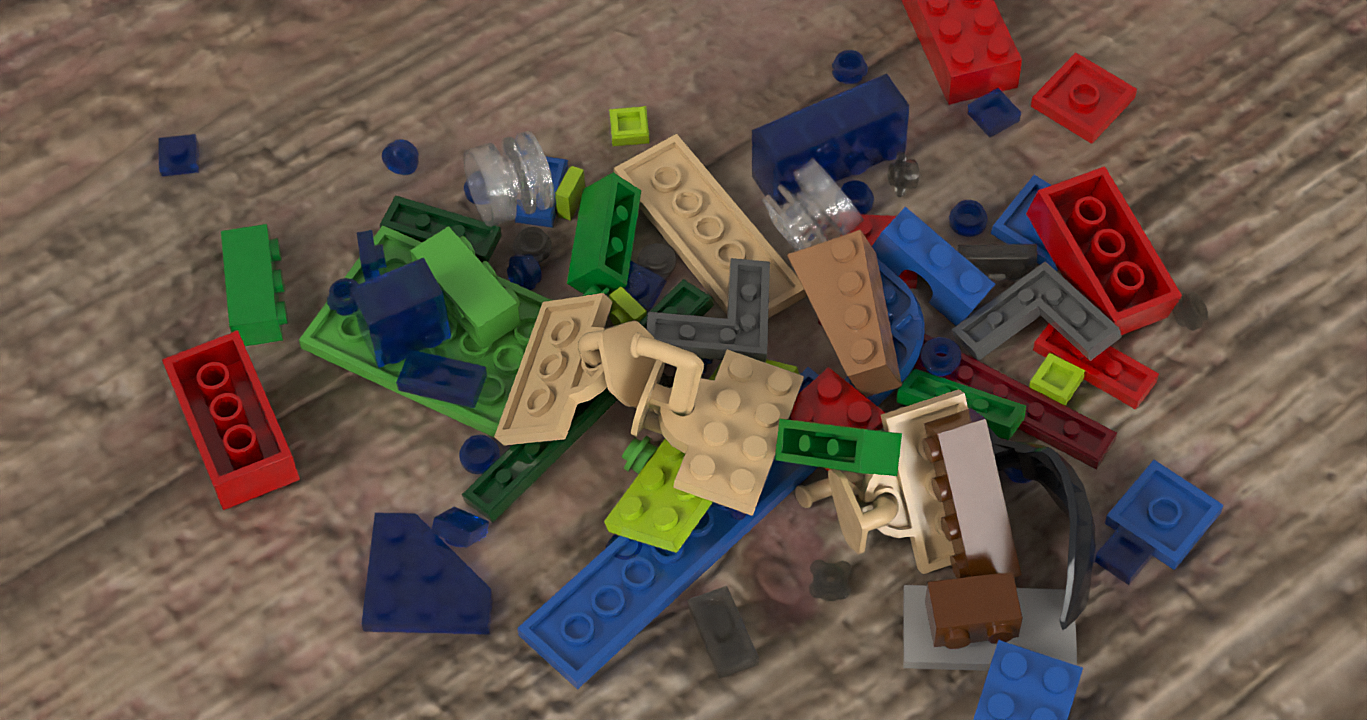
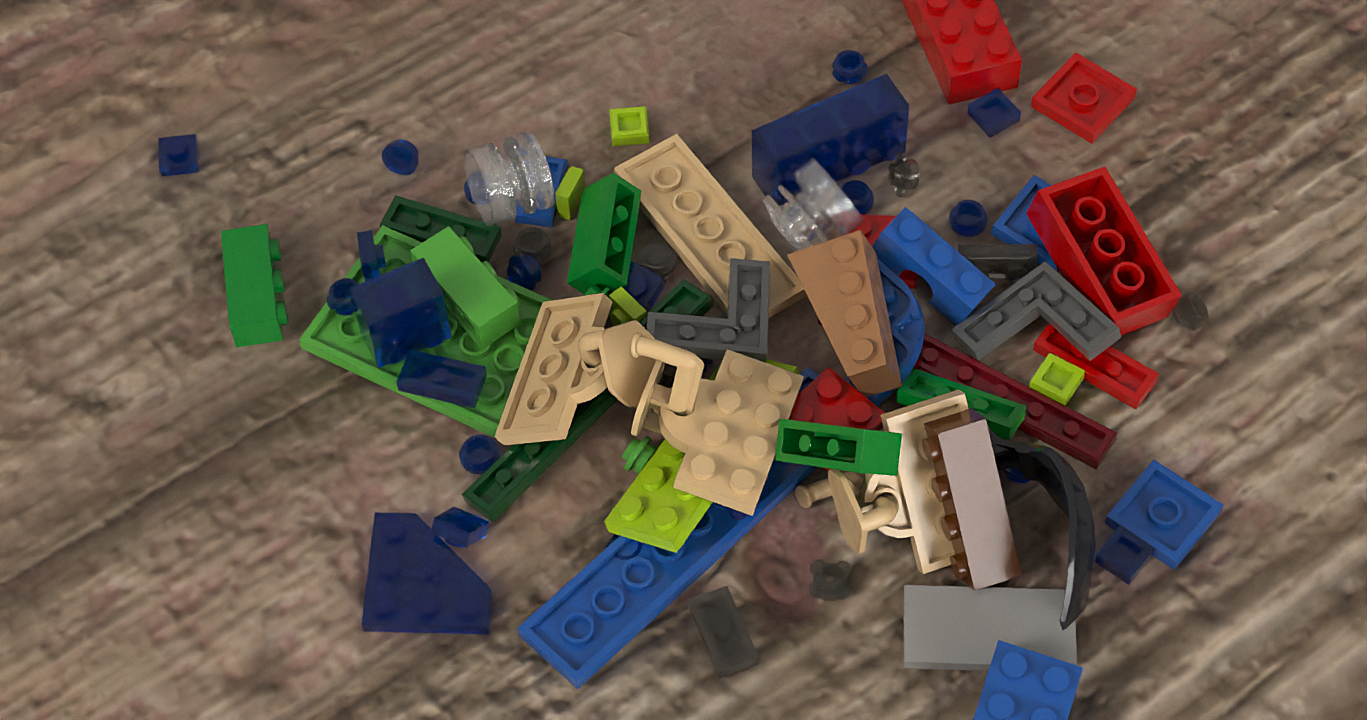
(231, 420): red brick -> none
(940, 365): clear blue plate -> none
(973, 610): reddish brown brick -> none

